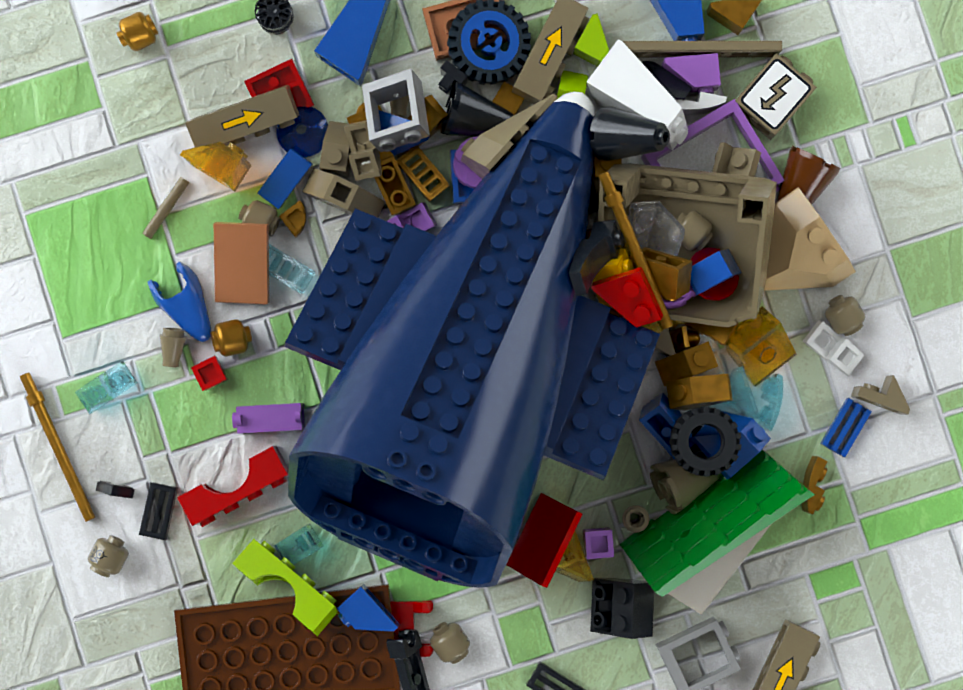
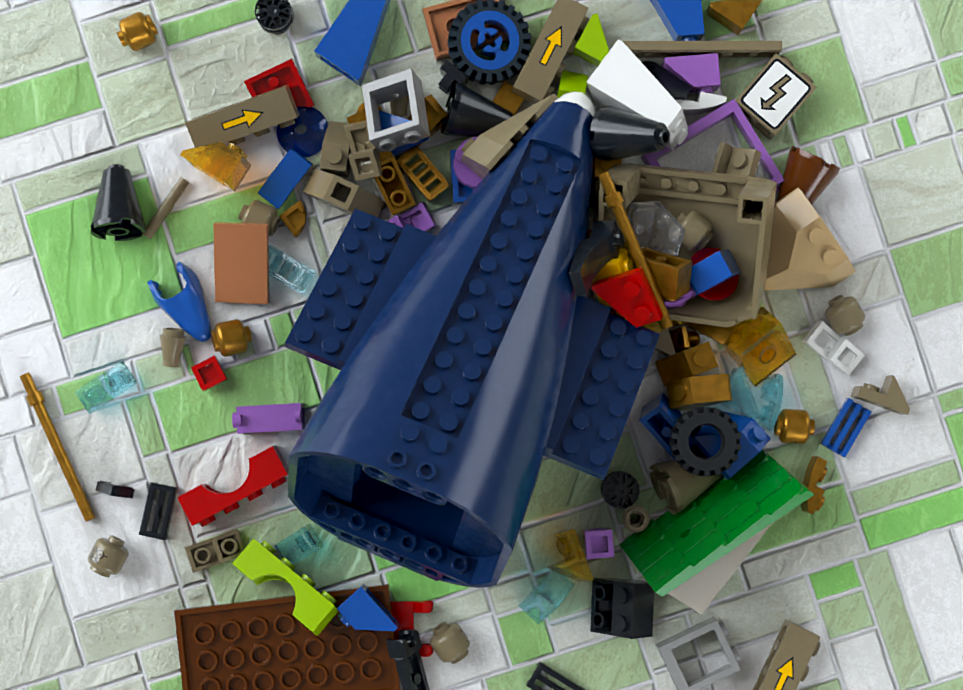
(117, 207): none -> black cone
(214, 550): none -> dark tan slope
(544, 540): red tile -> none
(546, 596): none -> clear light blue slope
(620, 489): none -> black wheel
(794, 426): none -> pearl gold head

